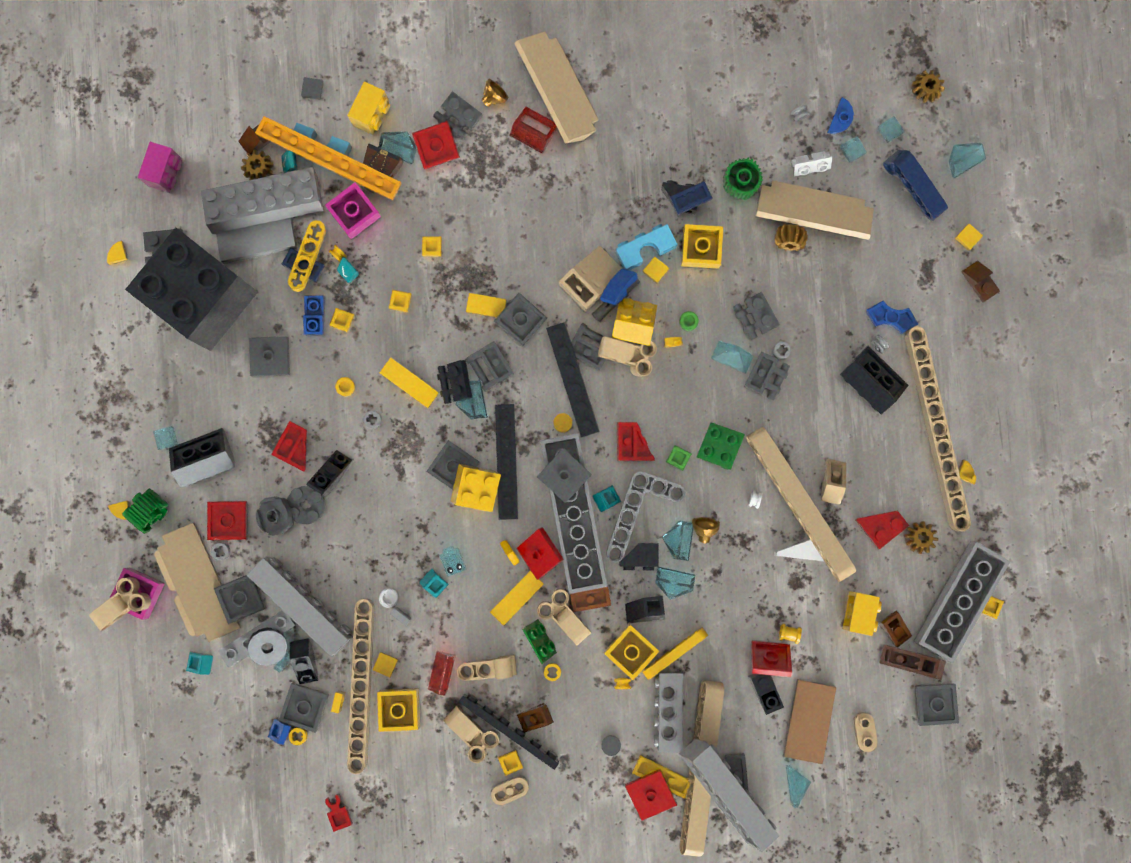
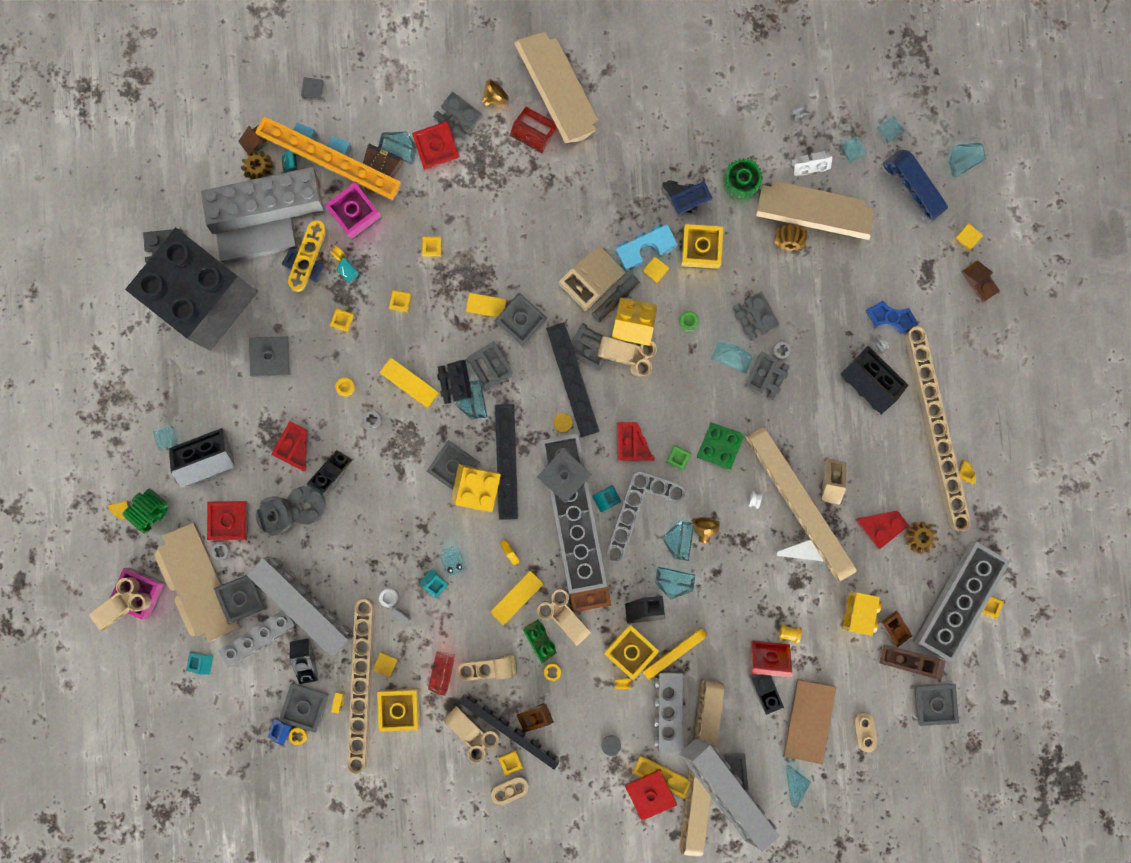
(117, 253): yellow tile -> none
(160, 167): dark pink brick -> none
(270, 656): tile -> none
(281, 665): clear light blue tile -> none
(314, 314): blue slope -> none
(339, 816): red plate -> none
(369, 108): yellow brick -> none
(539, 553): red plate -> none
(616, 288): blue slope -> none
(642, 555): black slope -> none
(672, 342): yellow tile -> none
(842, 118): blue plate -> none
(923, 91): pearl gold gear -> none

